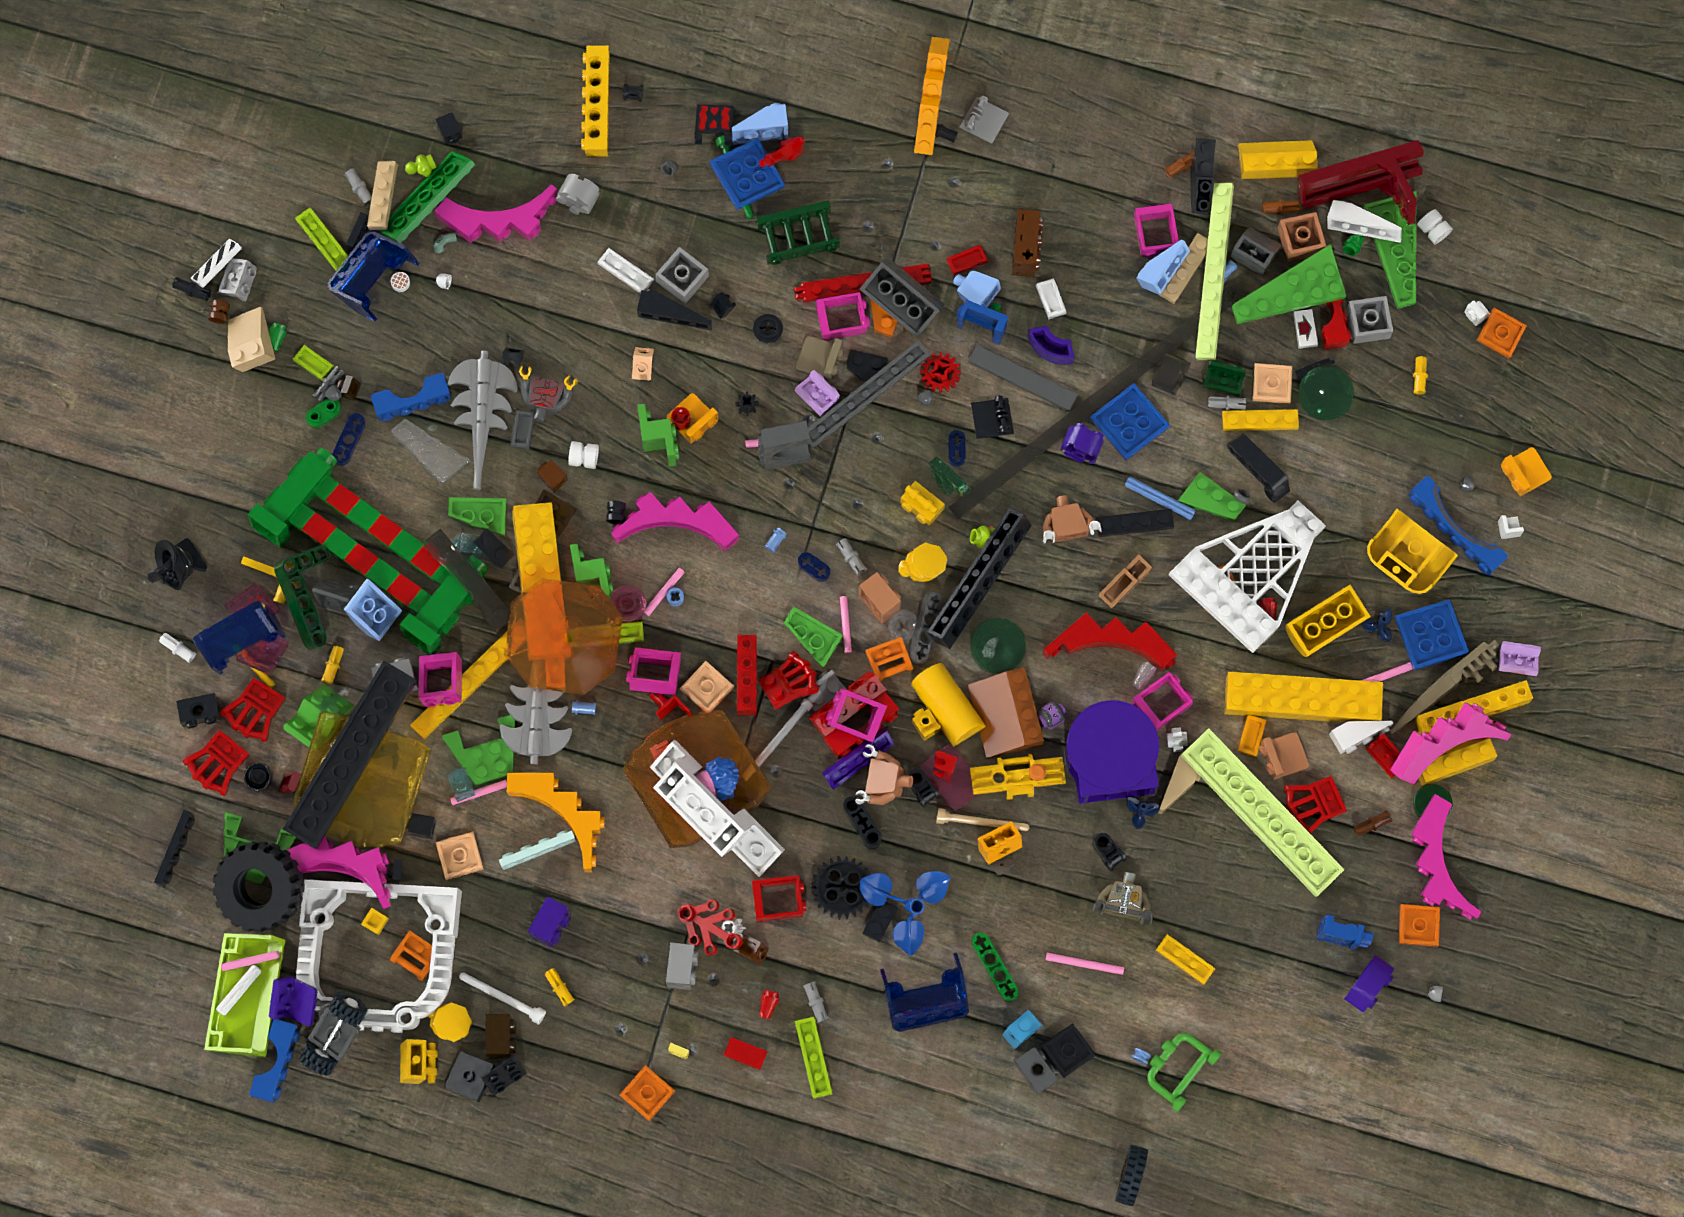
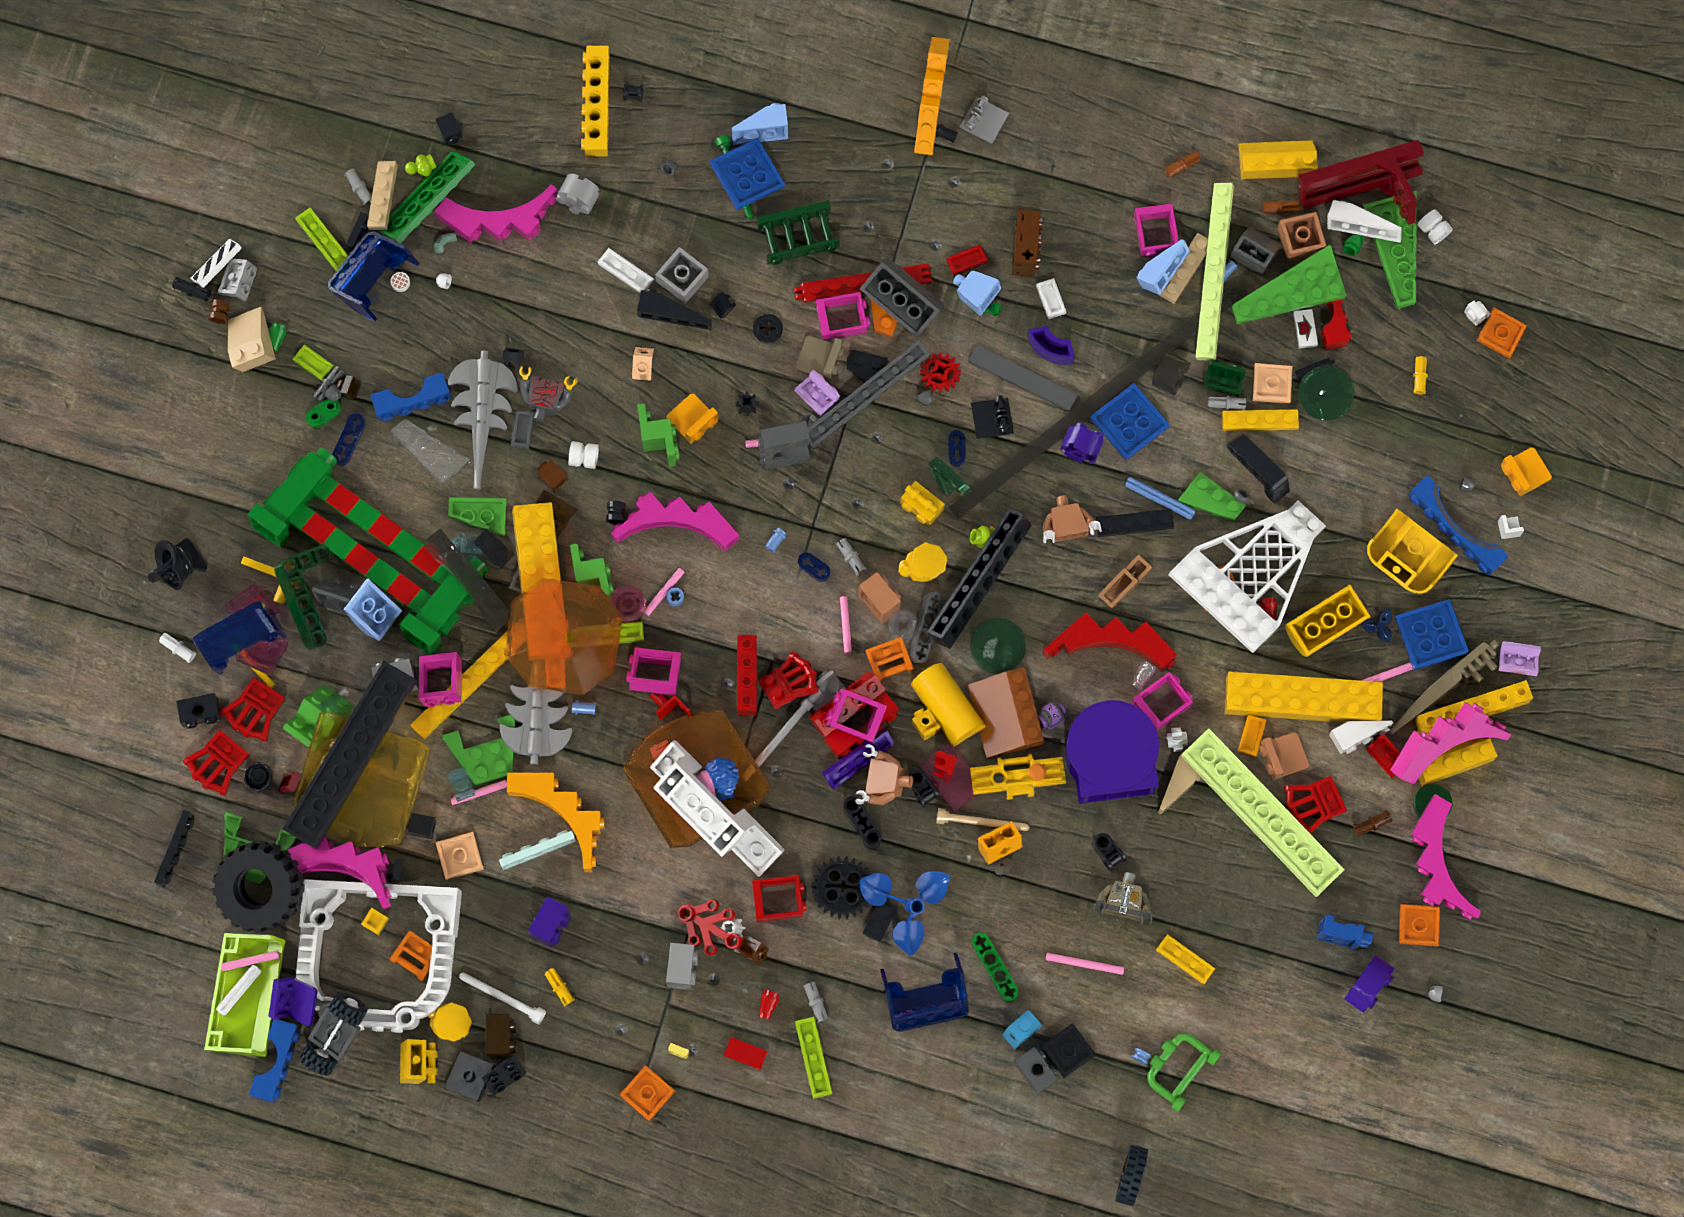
(332, 664): yellow axle -> none
(680, 414): red wheel -> none
(707, 687): light nougat tile -> none
(714, 120): flag -> none
(788, 150): red animal -> none
(813, 635): bright green wing -> none
(983, 317): blue panel -> none
(1148, 809): dark blue plant -> none
(1201, 176): black slope -> none
(1369, 319): light grey brick -> none

